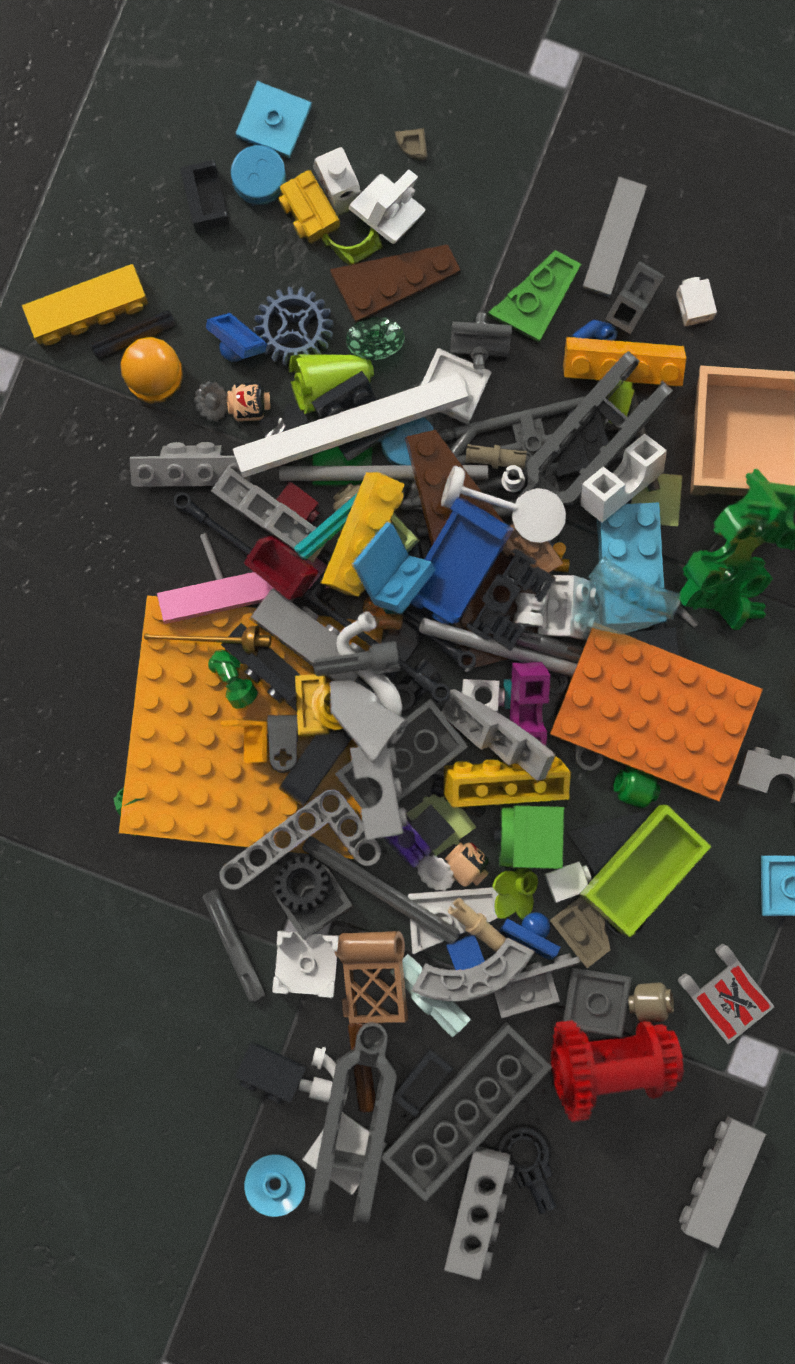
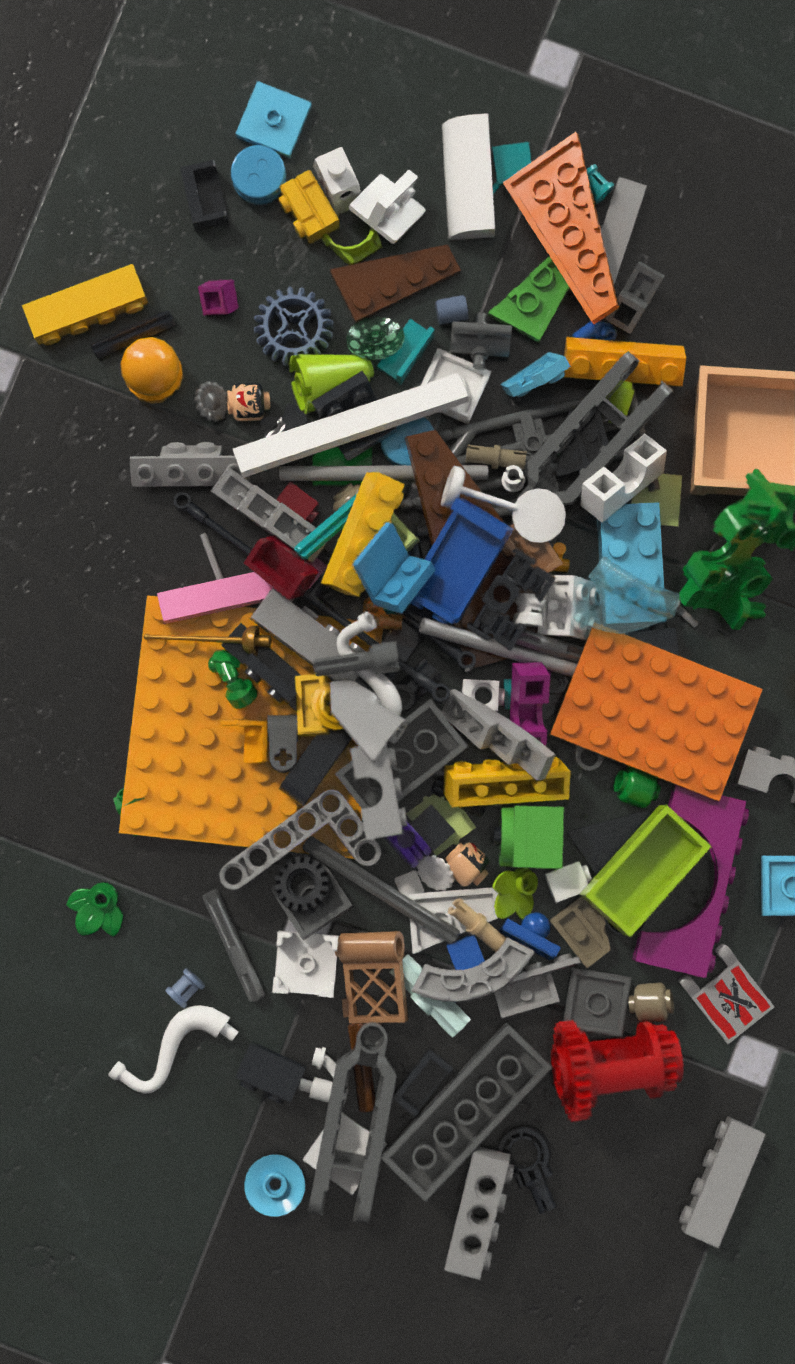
(96, 914): none -> green plate
(185, 988): none -> sand blue bush
(185, 1021): none -> white animal
(218, 297): none -> magenta slope
(236, 338): blue tile -> none
(409, 883): none -> white sticker
(412, 143): dark tan tile -> none
(414, 345): none -> teal panel
(451, 310): none -> sand blue brick
(468, 177): none -> white brick
(509, 160): none -> teal piece
(545, 369): none -> medium azure plate
(562, 213): none -> orange wing
(599, 186): none -> teal bush
(691, 945): none -> magenta arch
(696, 301): white brick -> none

